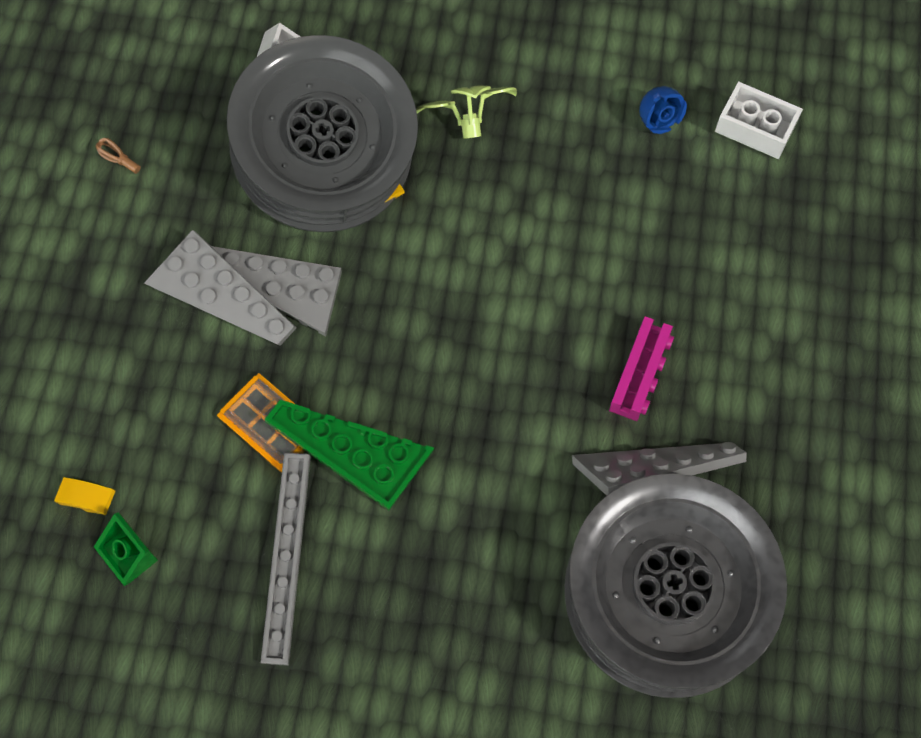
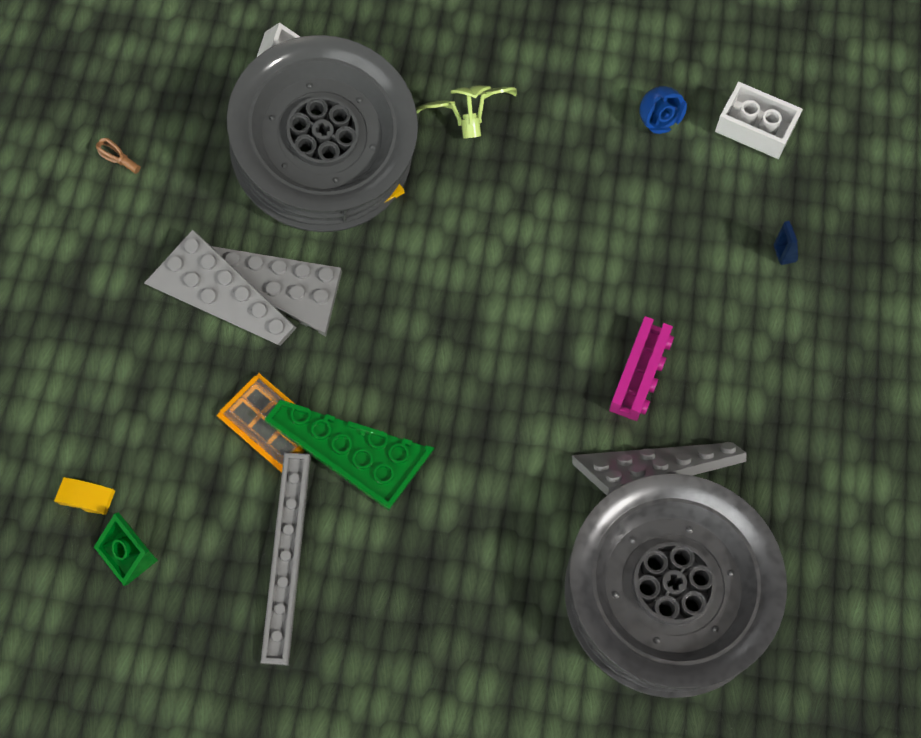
(786, 245): none -> dark blue slope

